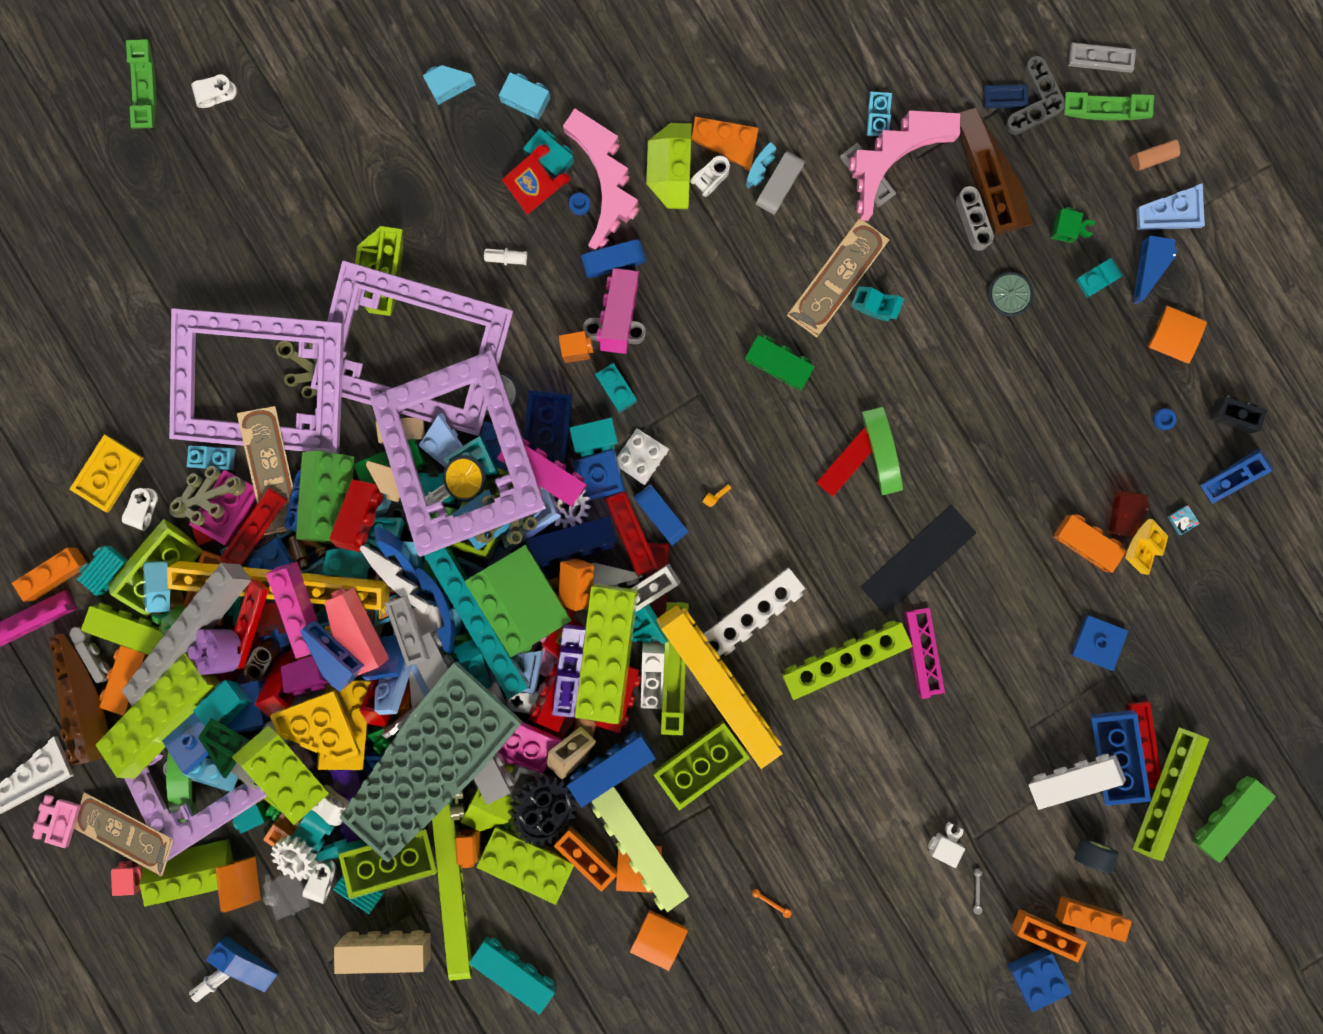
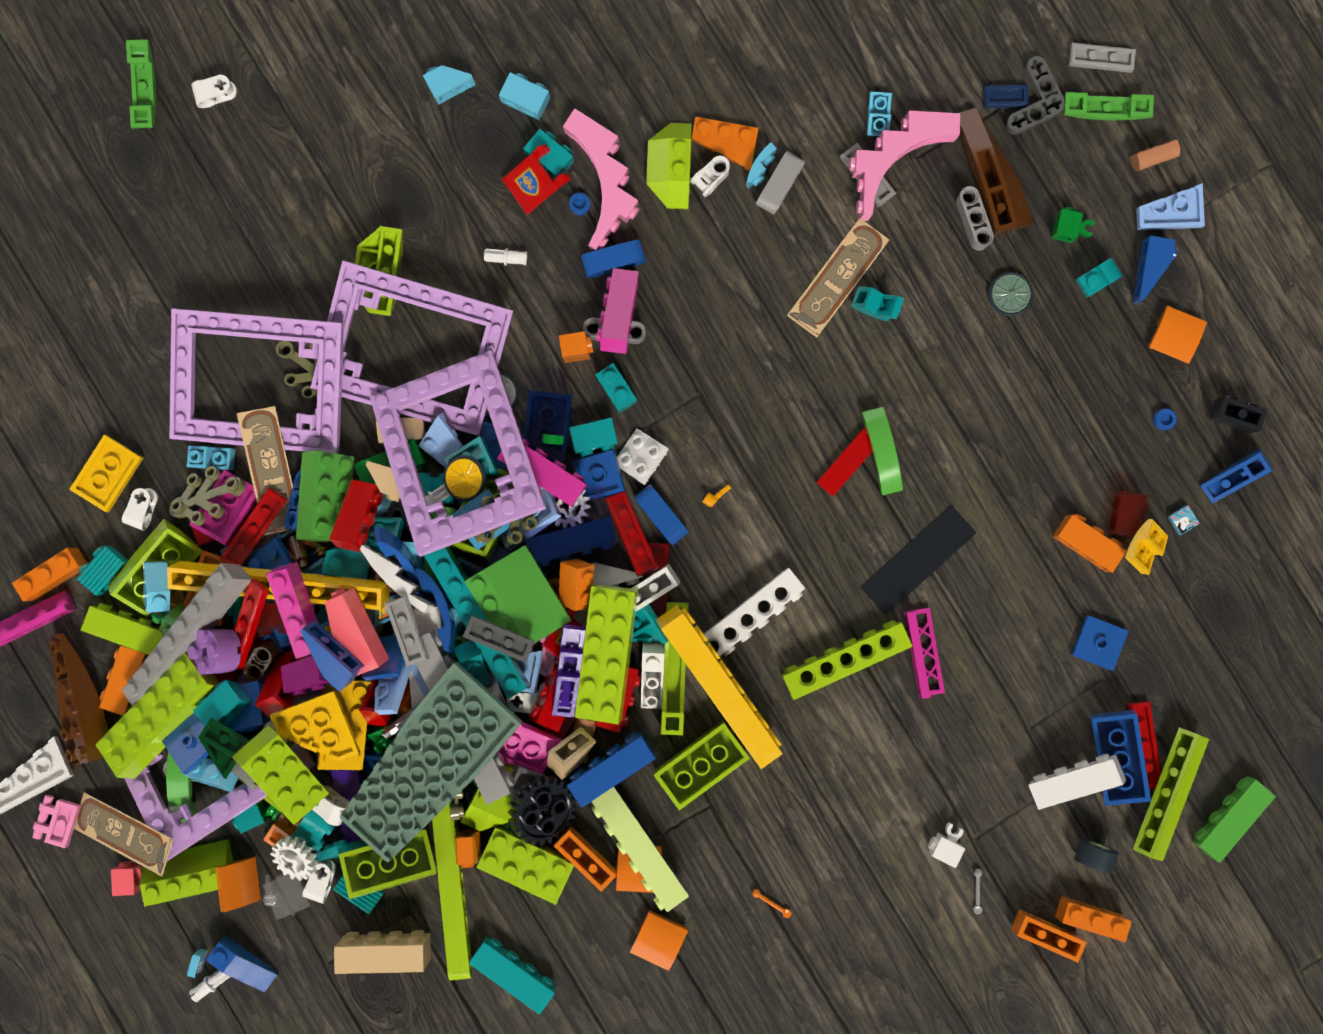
(90, 654): light grey hinge -> none
(197, 962): none -> medium azure tile
(499, 638): none -> dark grey plate
(552, 439): none -> green tile
(779, 362): green brick -> none
(1039, 979): blue brick -> none

